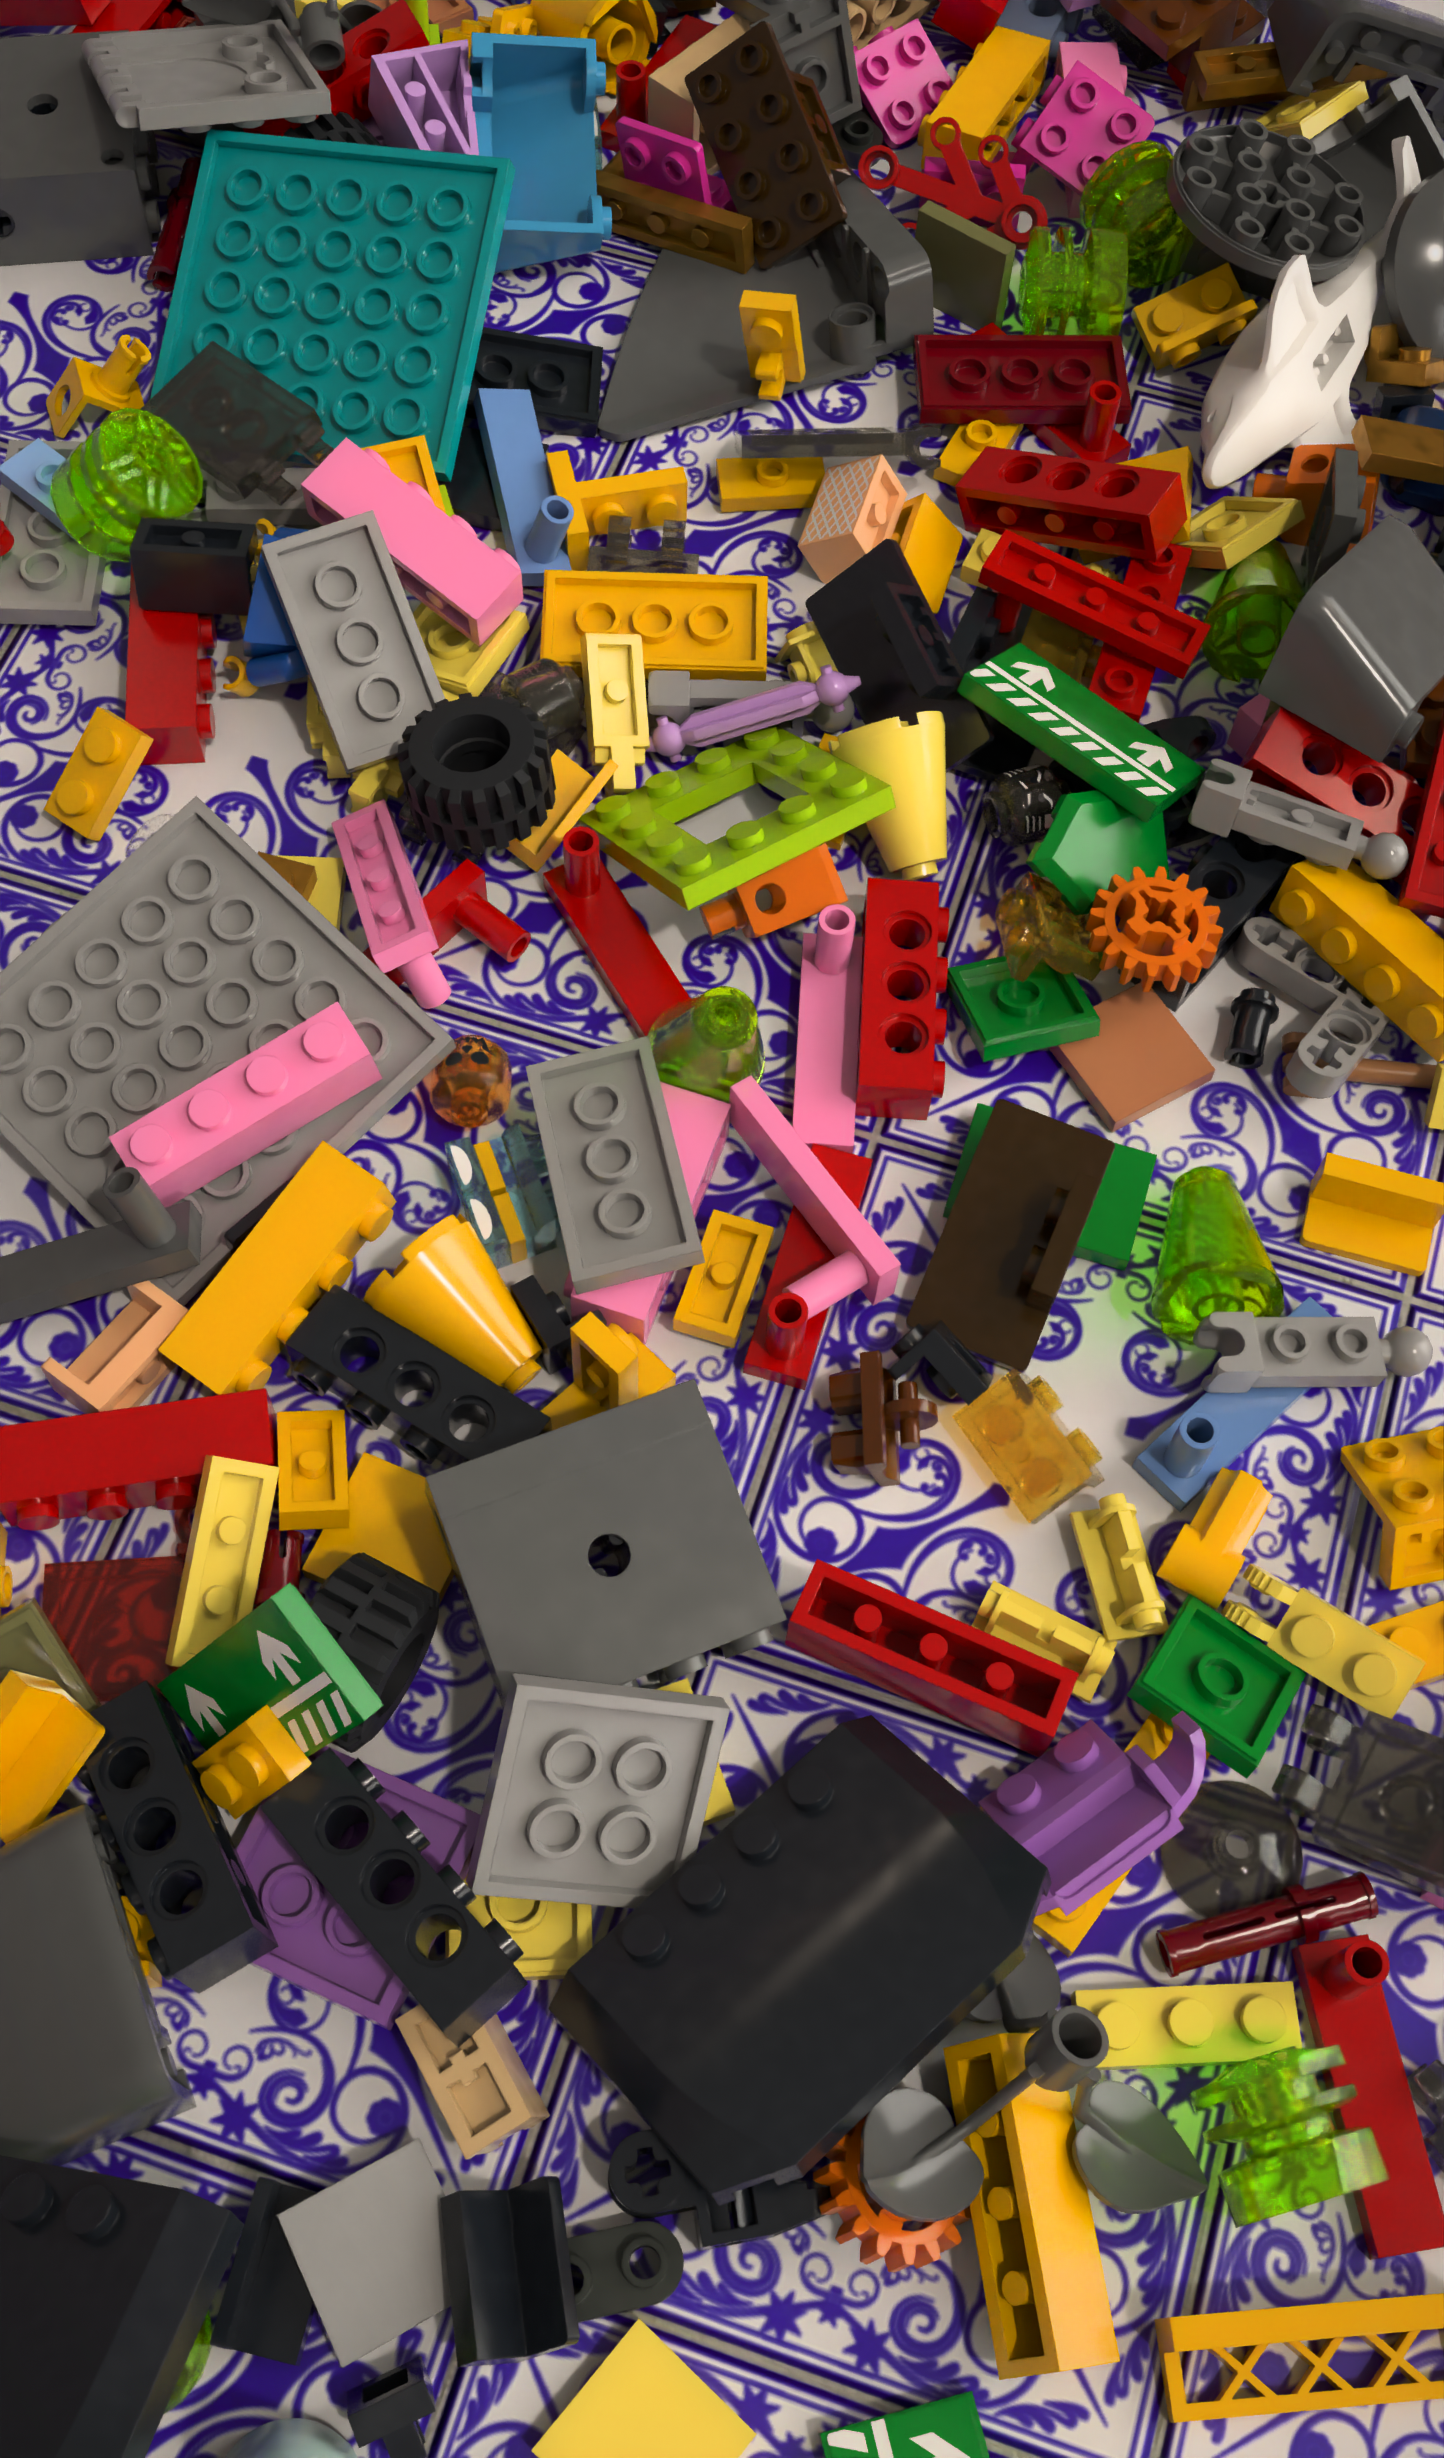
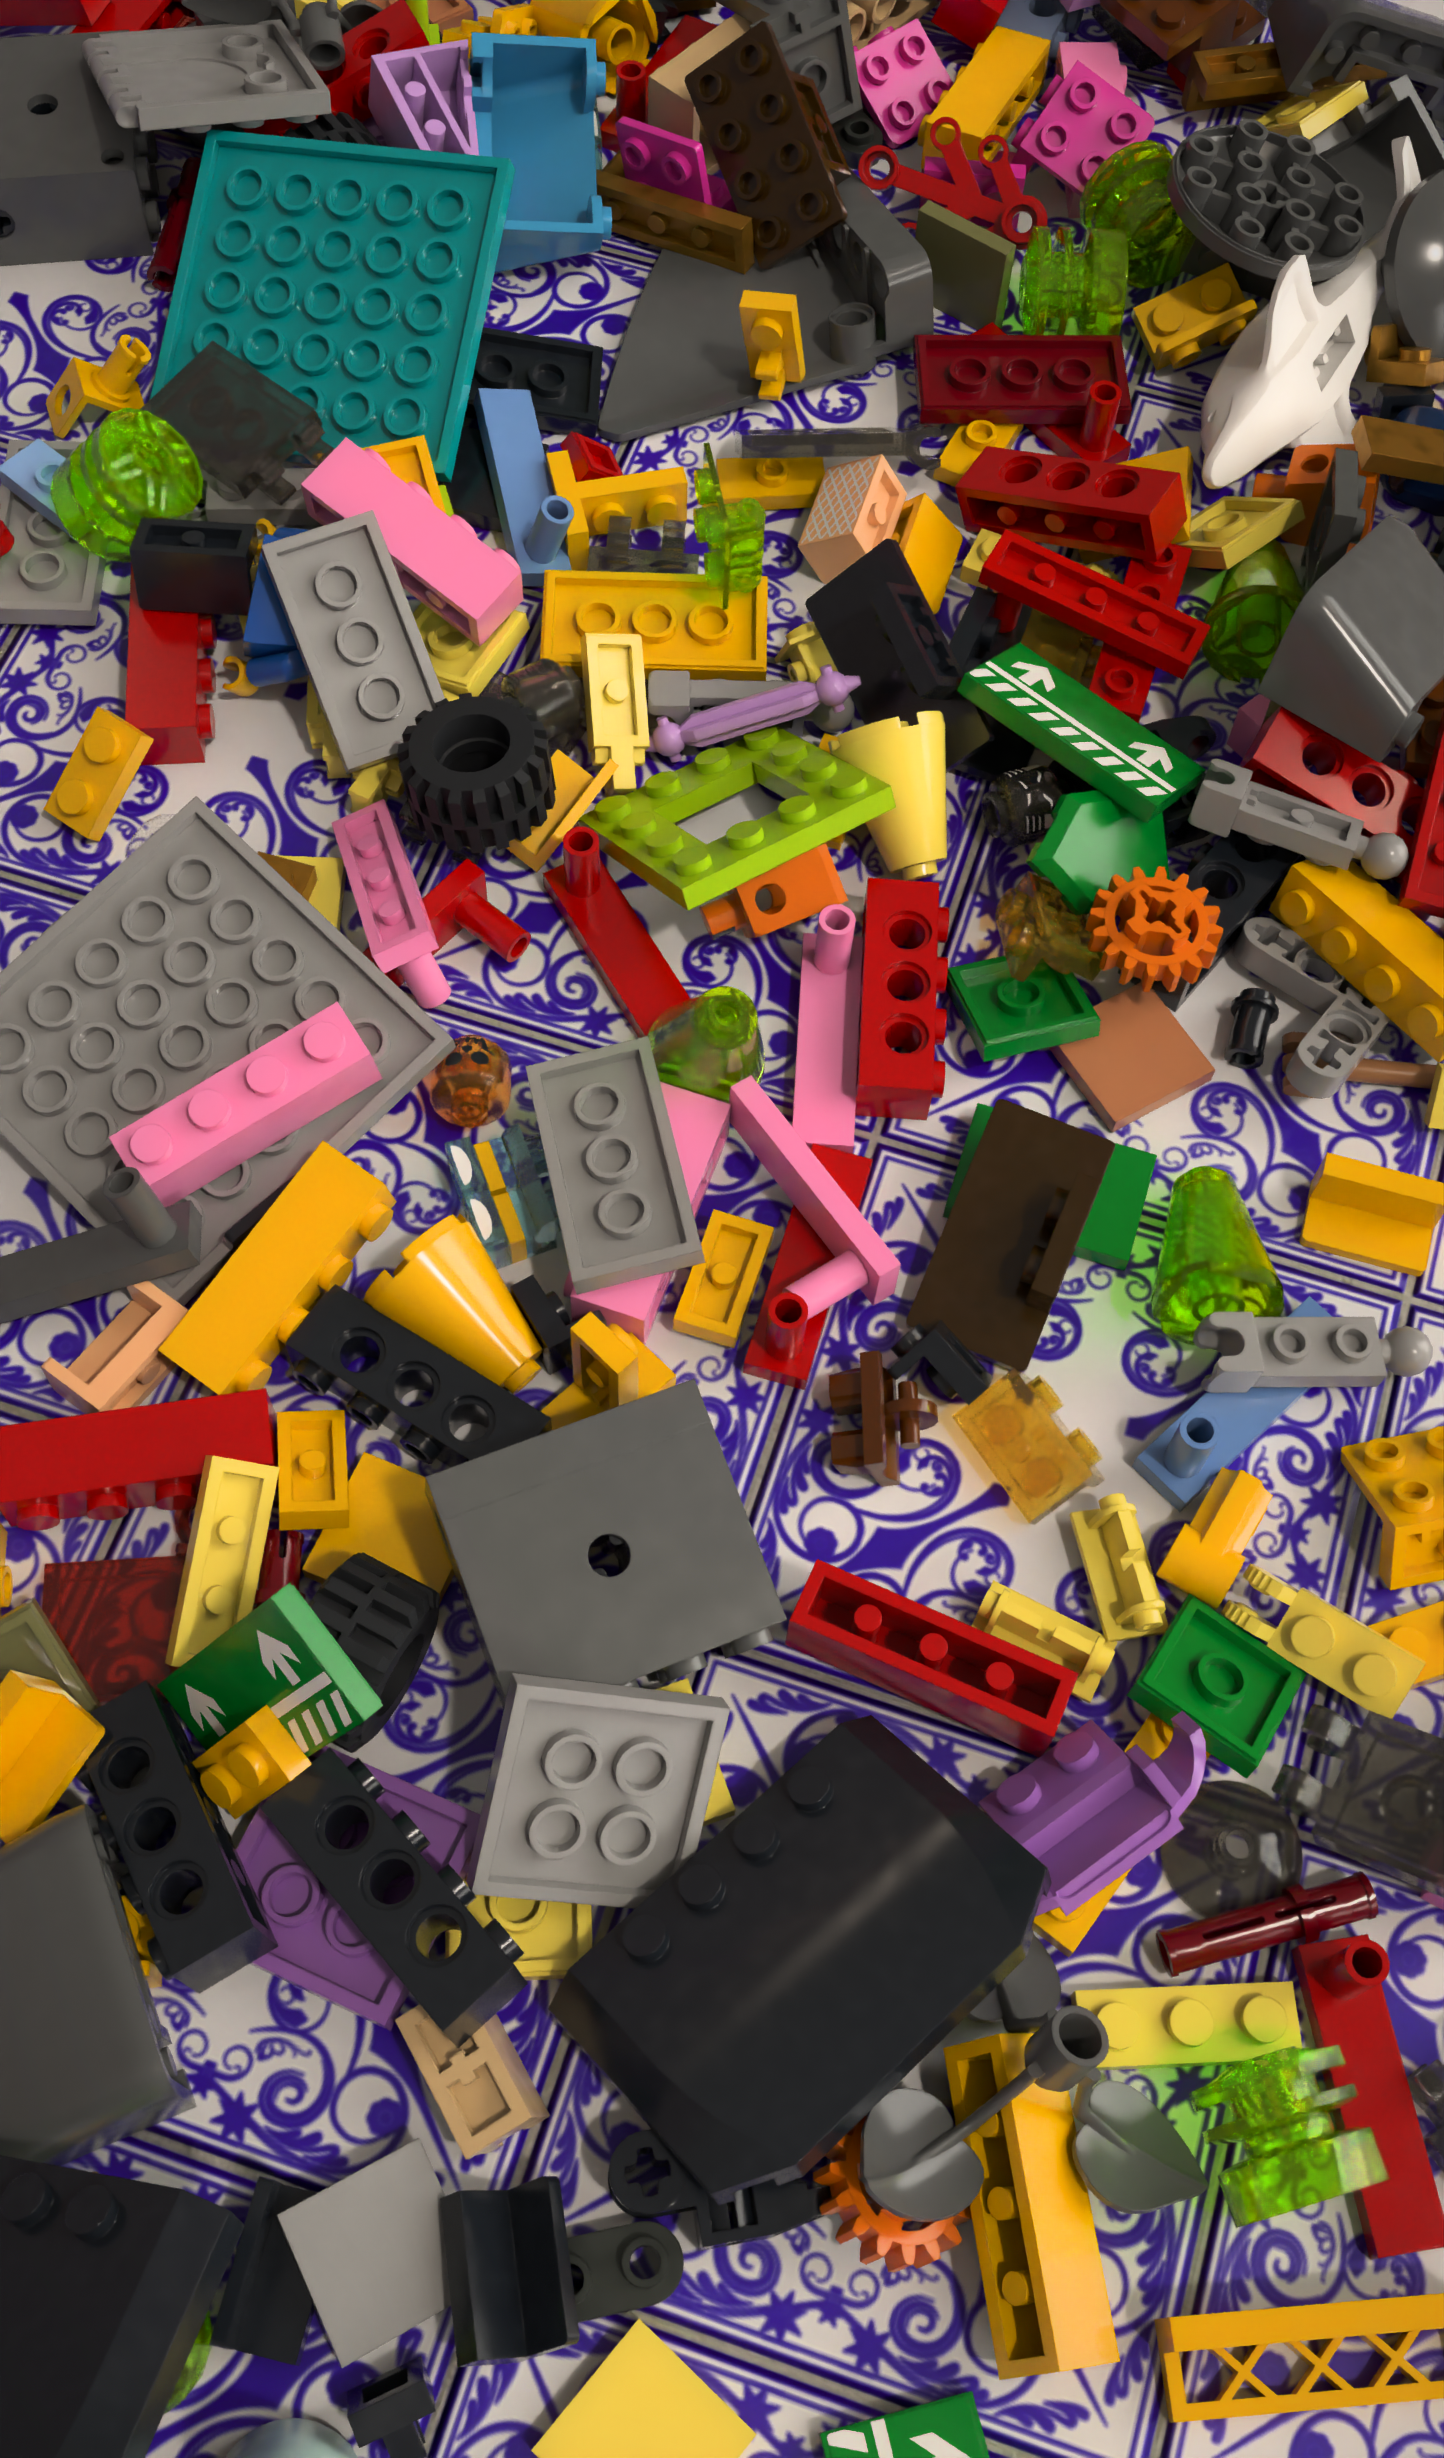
(590, 458): none -> red tile
(731, 532): none -> clear neon green hinge

